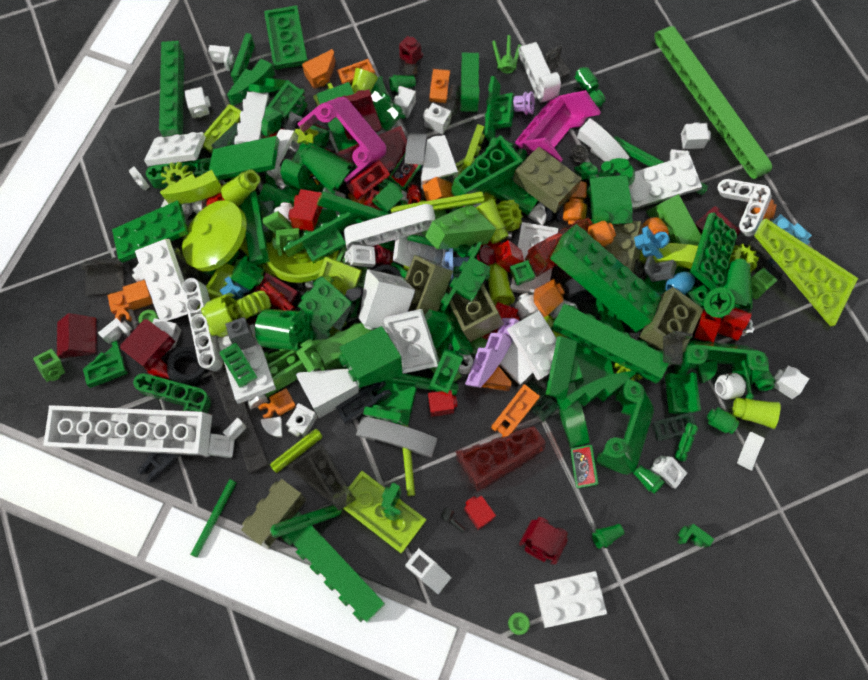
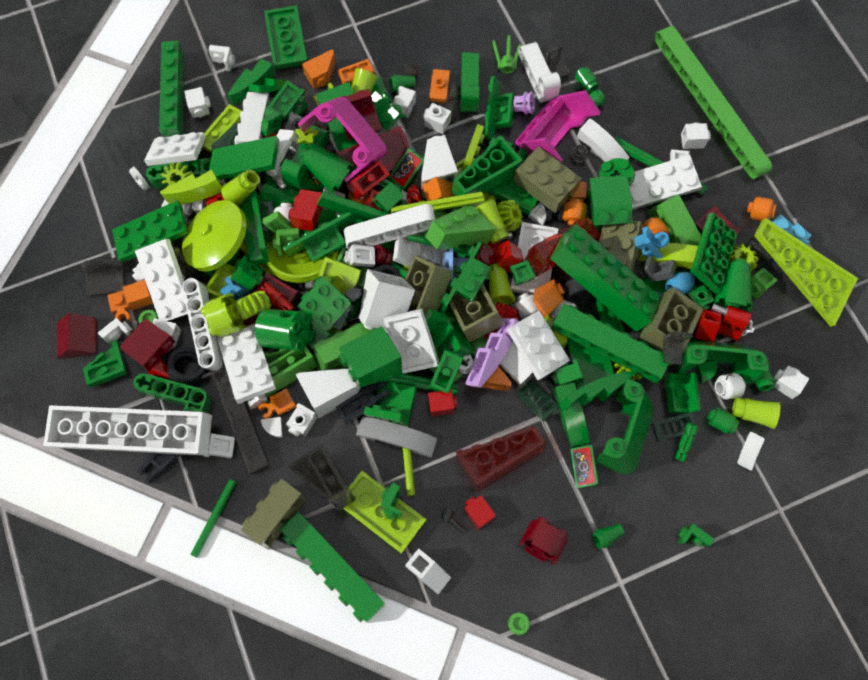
(51, 370): bright green brick -> none
(232, 354): green slope -> none
(235, 429): white tile -> none
(240, 333): dark grey brick -> none
(243, 57): green tile -> none
(296, 450): lime axle -> none
(304, 521): green axle -> none
(309, 357): bright green bracket -> none
(411, 46): dark red brick -> none
(415, 148): light grey slope -> none
(516, 411): orange plate -> none
(561, 367): green tile -> none
(570, 599): white plate -> none
(586, 170): green plate -> none
(602, 232): orange head -> none
(649, 479): green cone -> none
(669, 470): white bracket -> none
(713, 298): green gear -> none
(745, 365): green hinge -> none
(751, 197): white beam -> none

